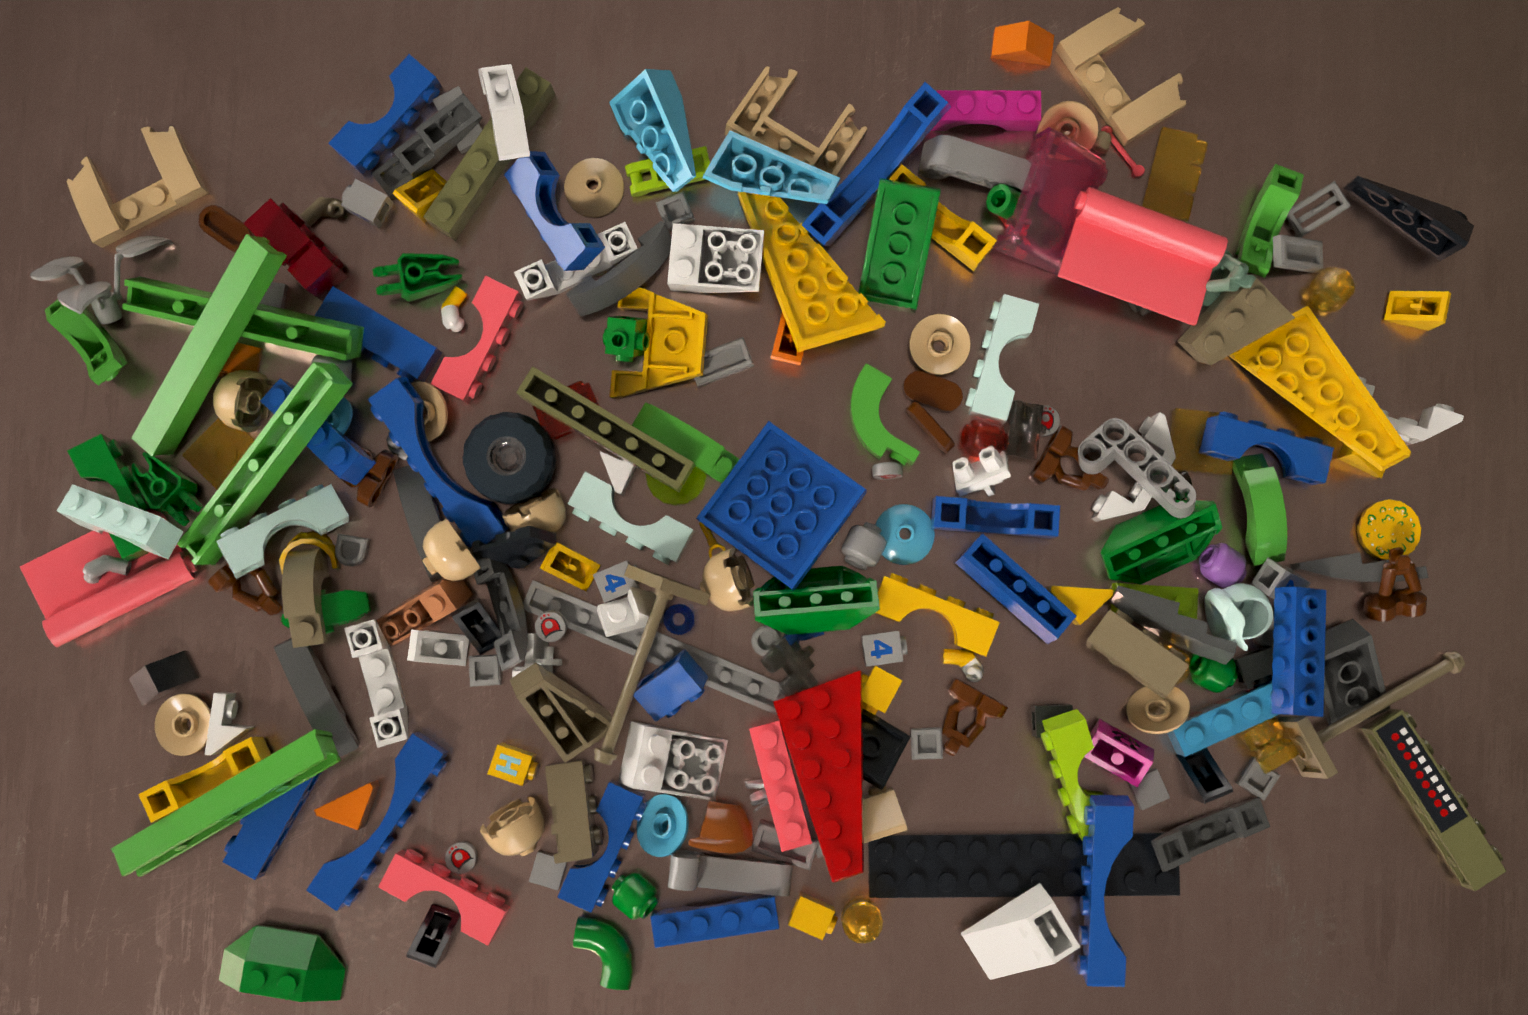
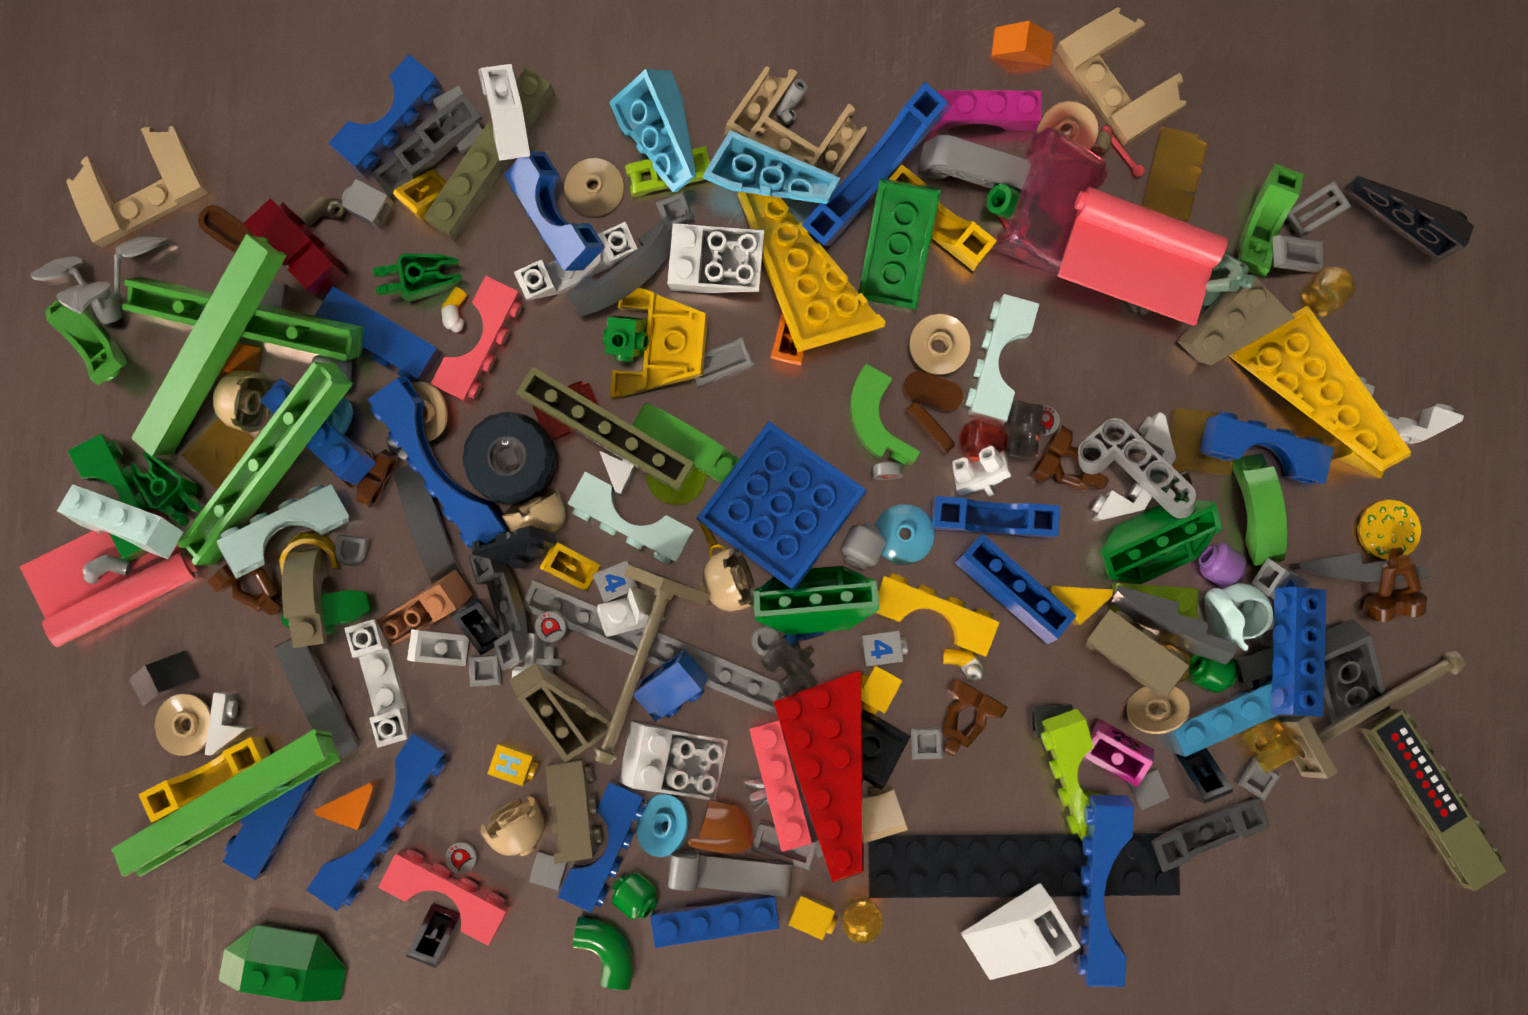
(448, 553): tan cylinder -> none
(669, 617): clear blue hose -> none
(792, 97): none -> light grey arm
(1418, 308): yellow slope -> none

